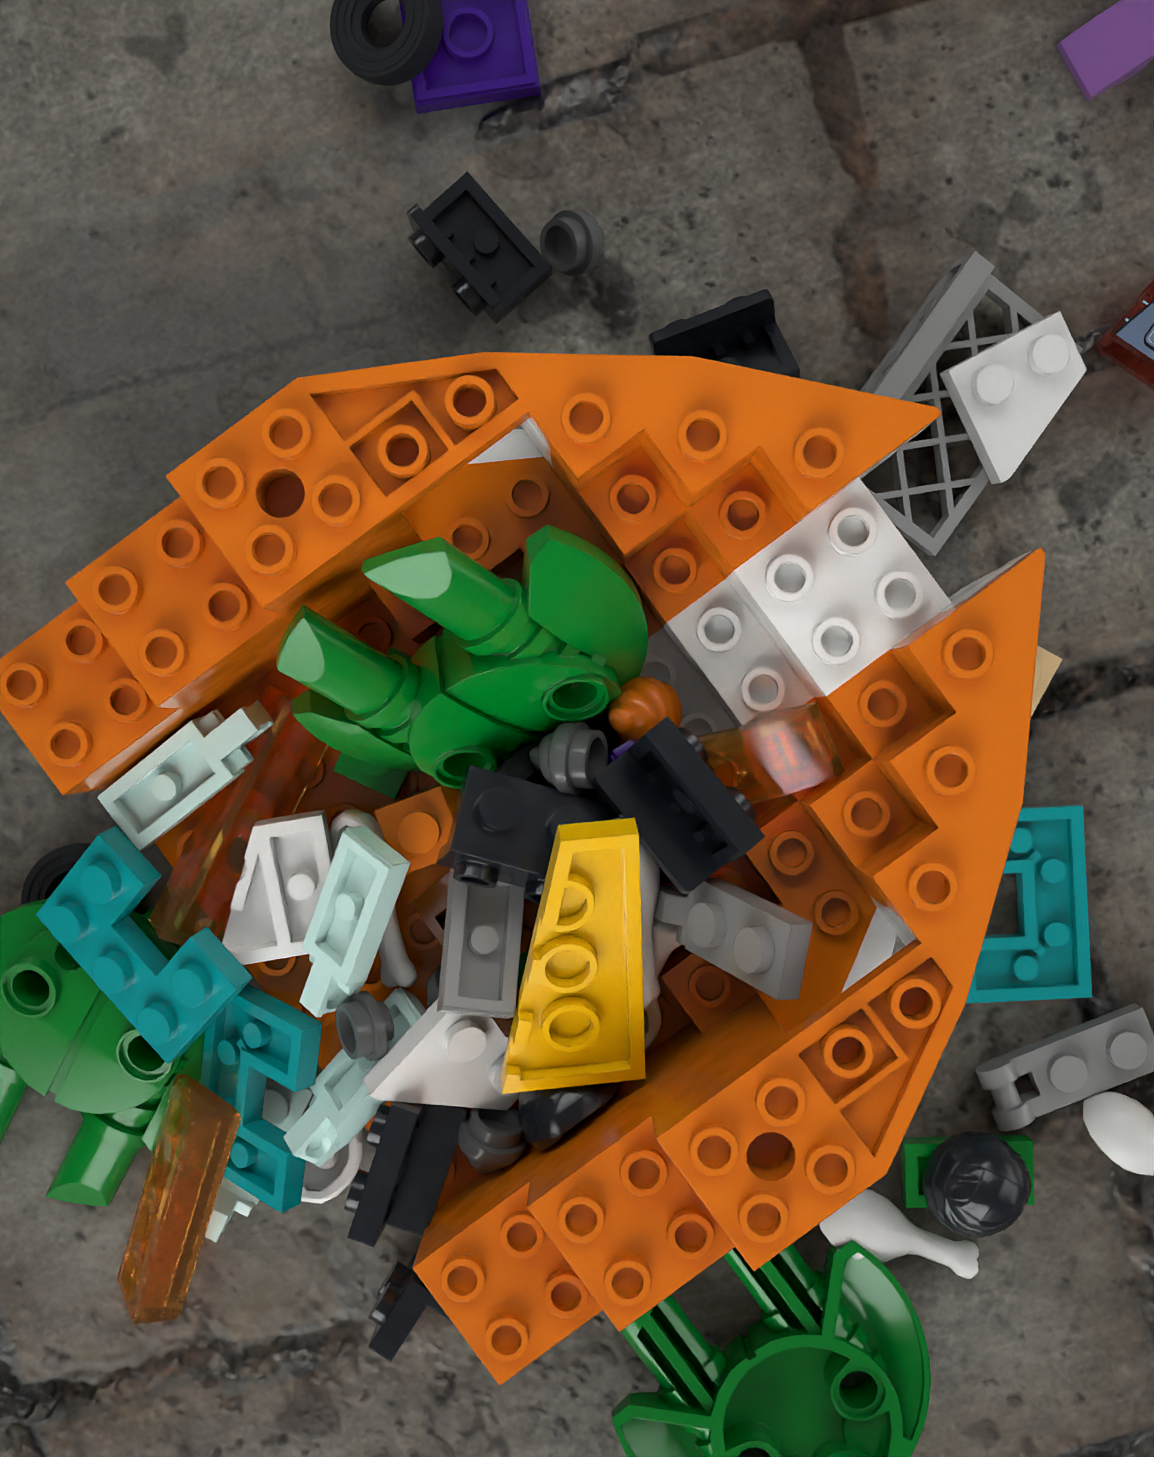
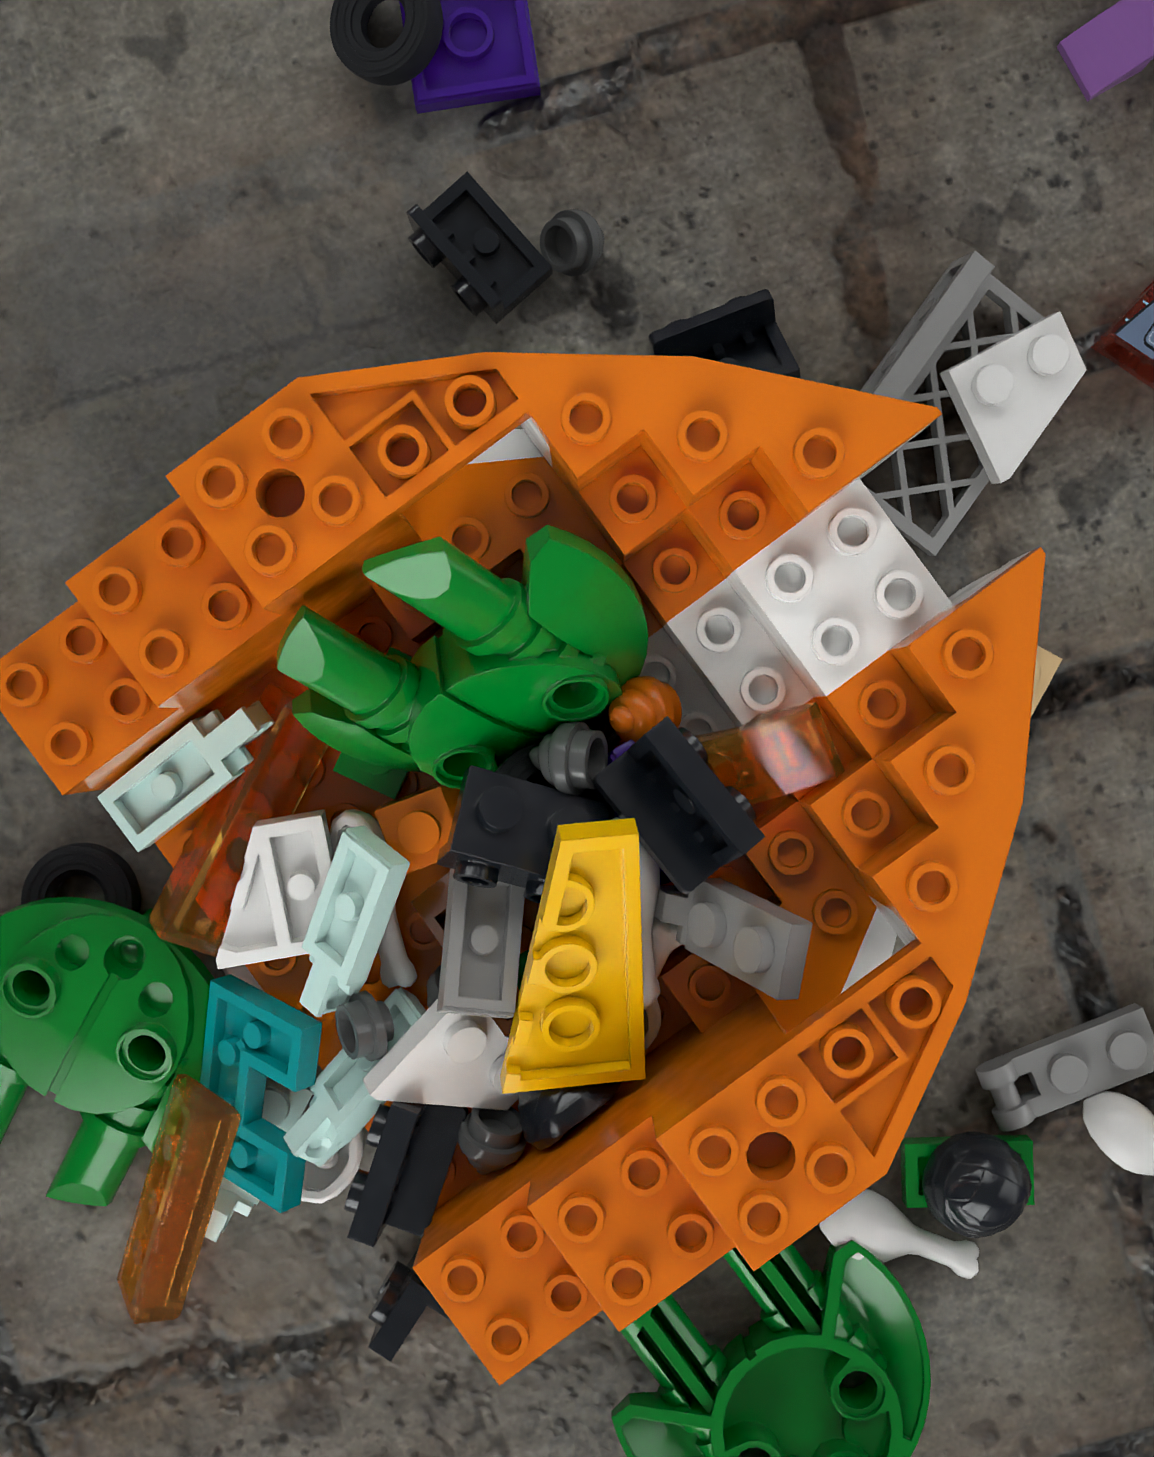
(160, 997): teal plate -> none
(1052, 942): teal plate -> none

